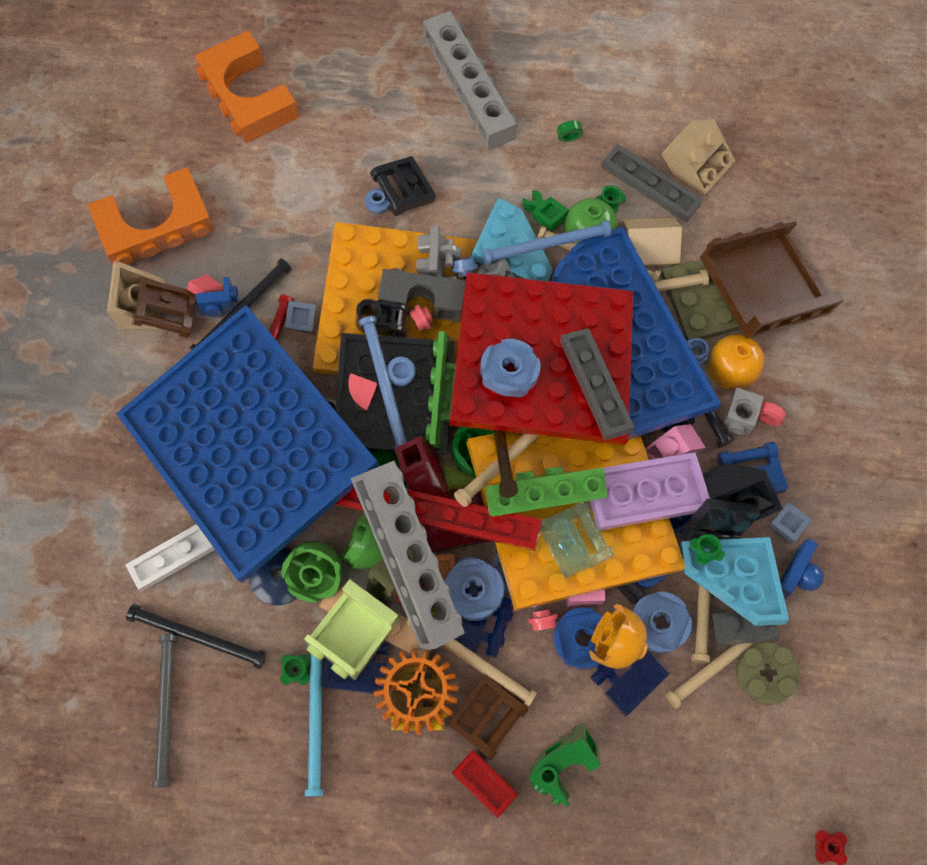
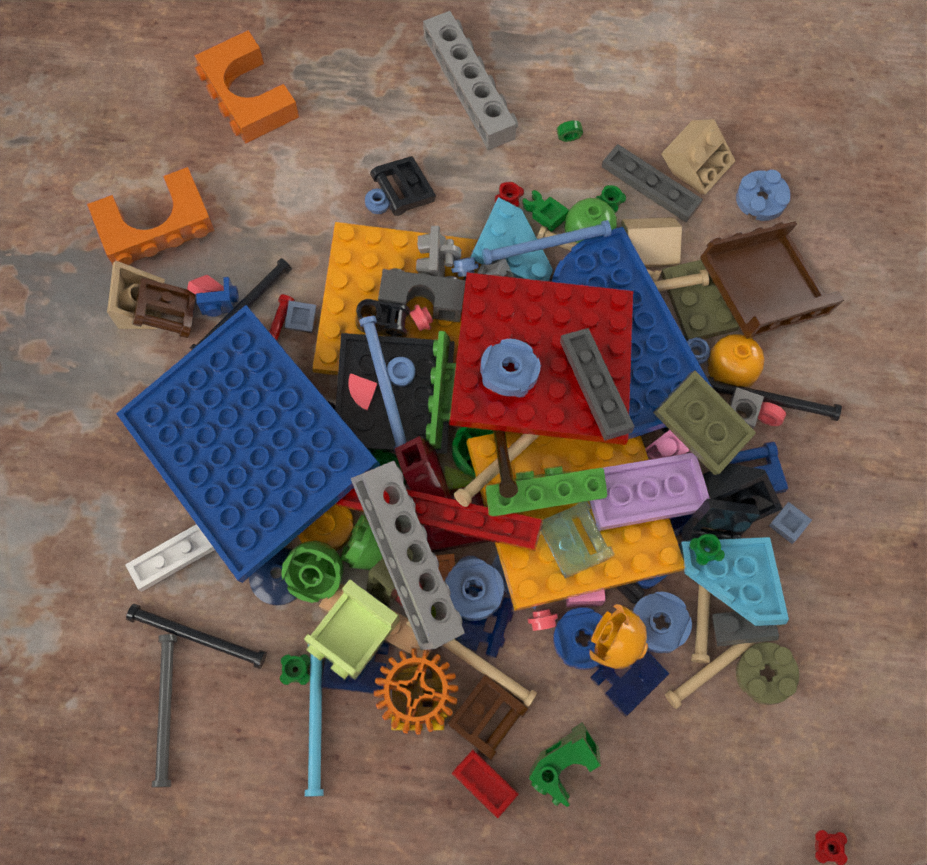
(331, 528): none -> light orange tile
(510, 188): none -> red plate
(704, 422): none -> olive plate
(767, 182): none -> medium blue plate
(785, 401): none -> black bar
(801, 571): blue tile -> none

